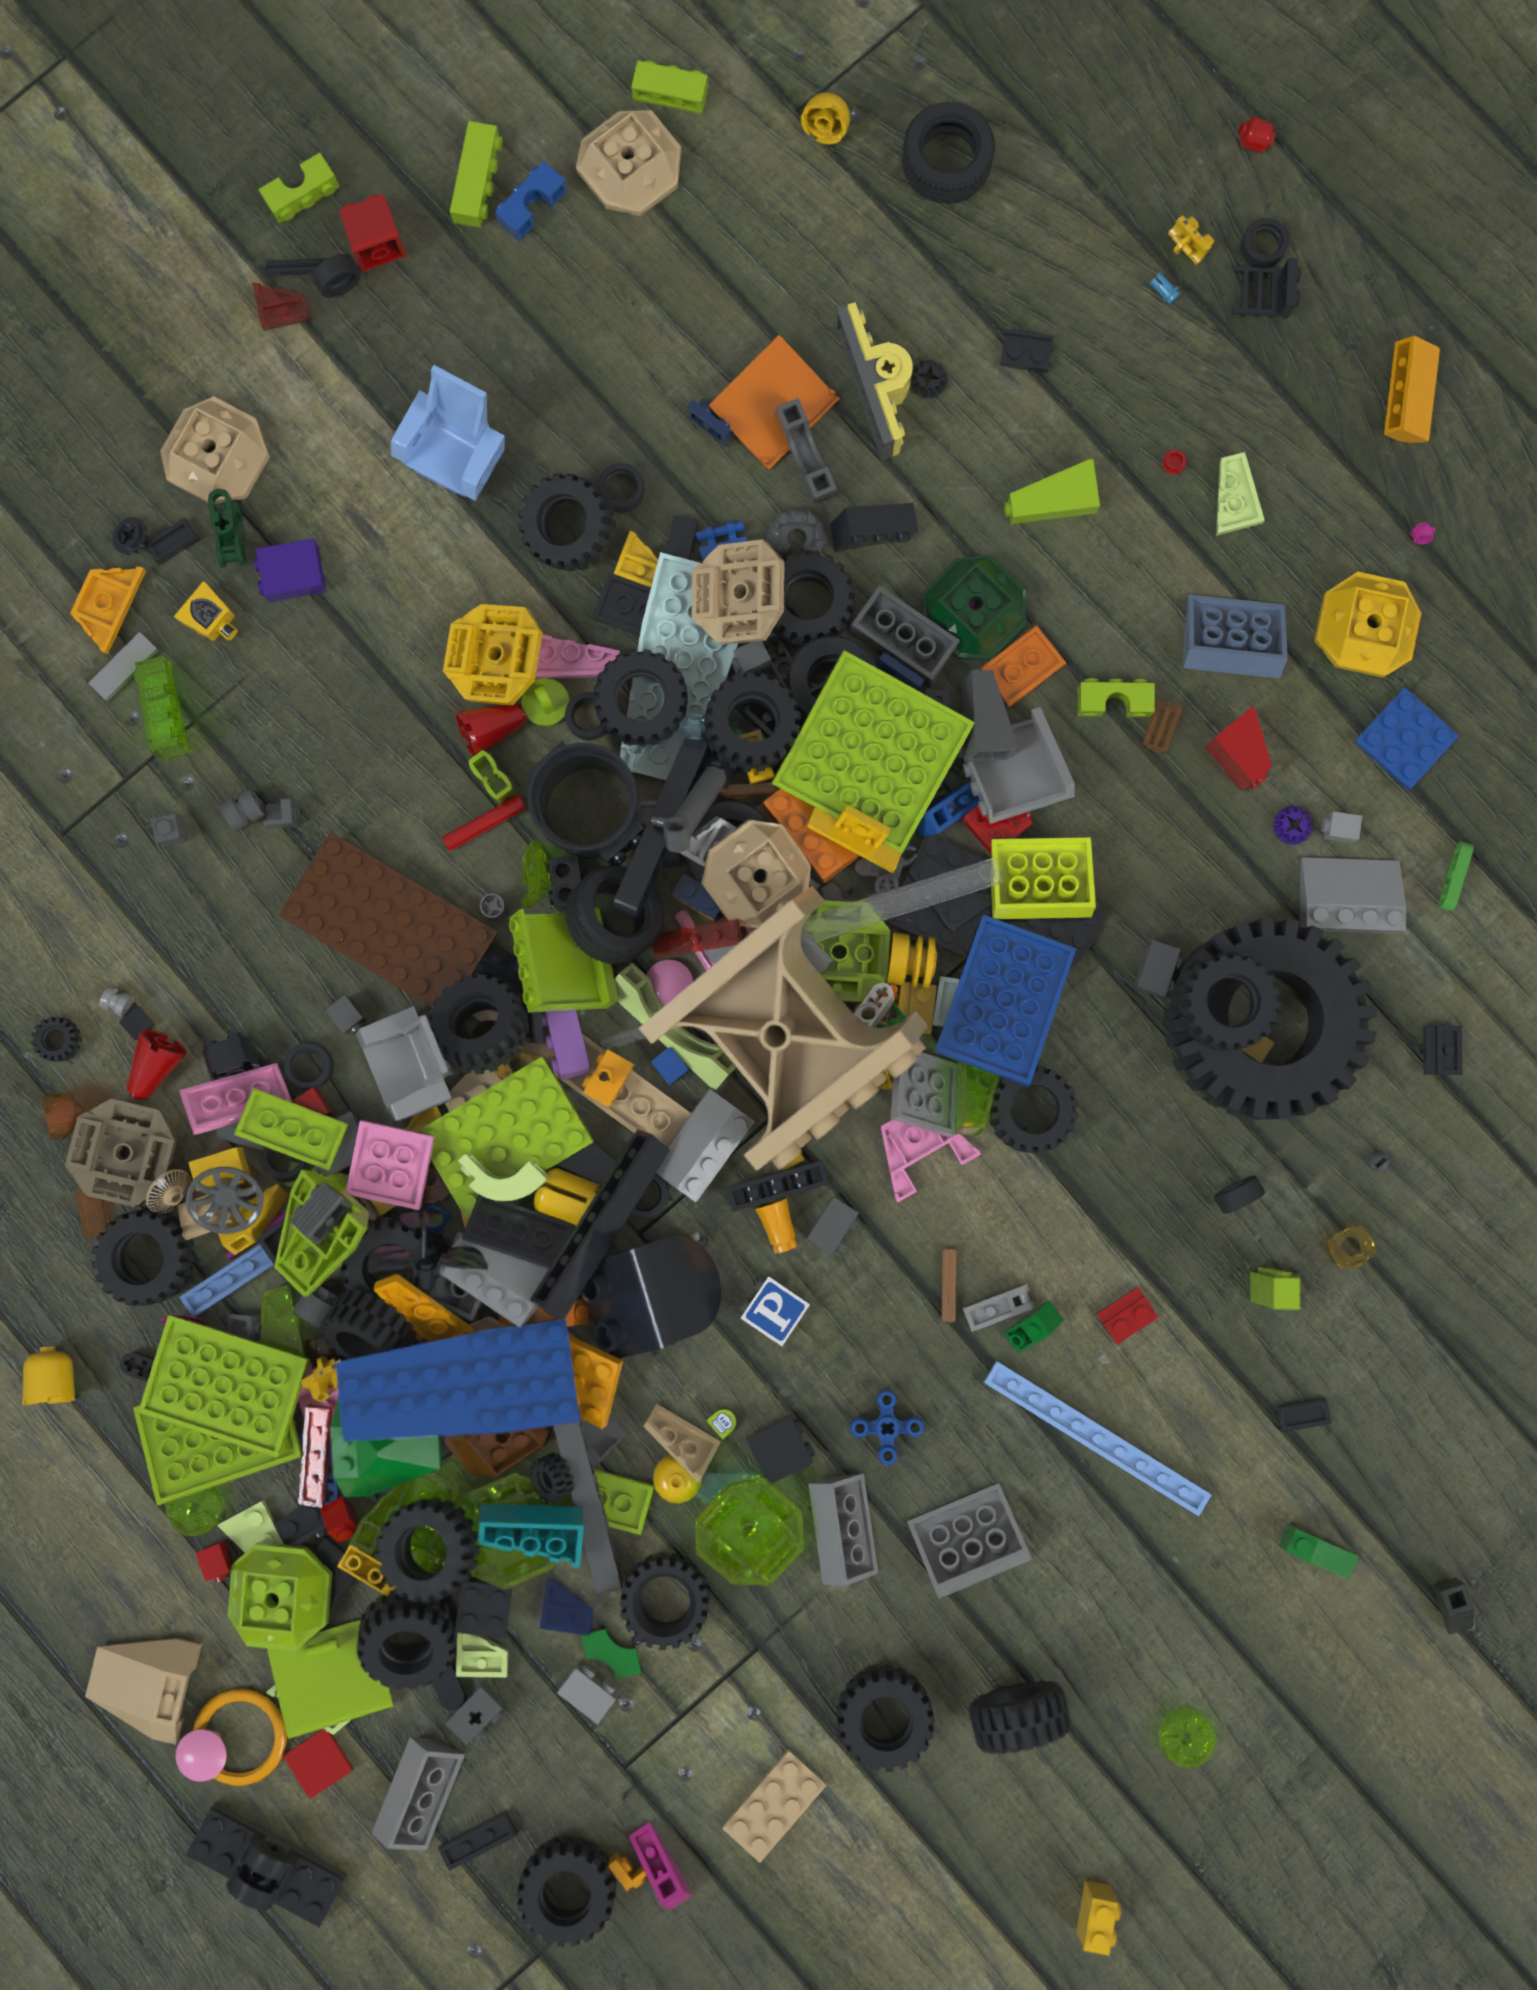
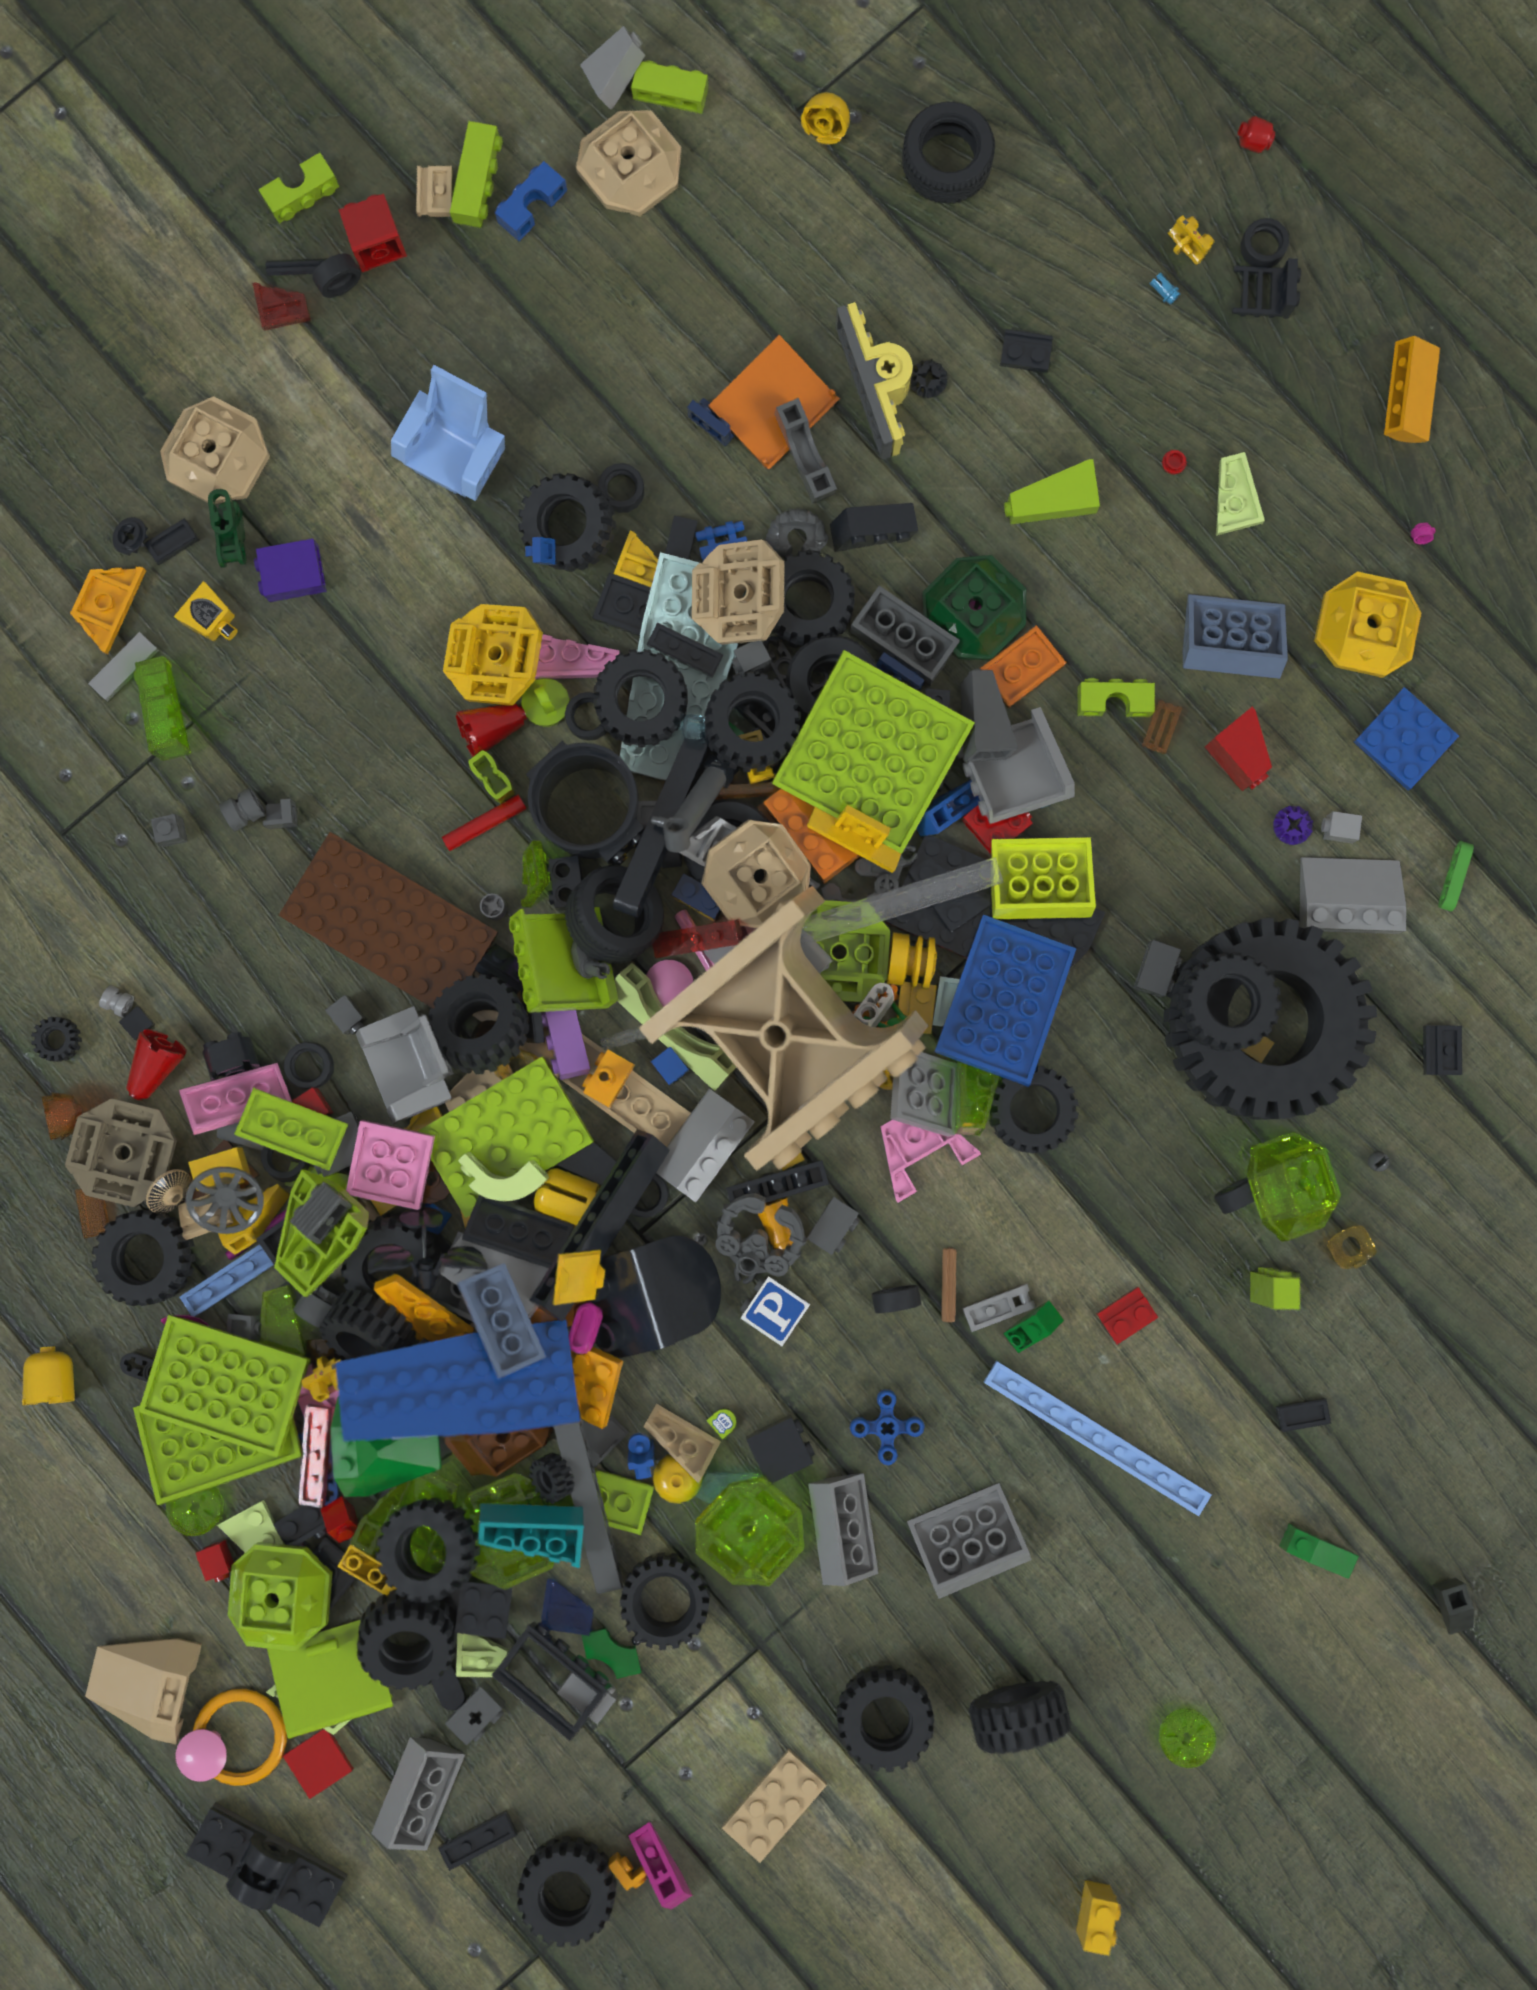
(434, 191): none -> tan plate
(501, 1320): none -> sand blue slope
(542, 550): none -> blue tile
(576, 1664): none -> black window
(578, 1277): none -> yellow piece
(585, 1328): none -> dark pink tile
(588, 966): none -> dark grey arm
(614, 65): none -> light grey slope
(641, 1455): none -> blue hips
(684, 650): none -> black tile
(756, 1244): none -> dark grey piece
(896, 1299): none -> black tyre
(1292, 1185): none -> clear neon green piece

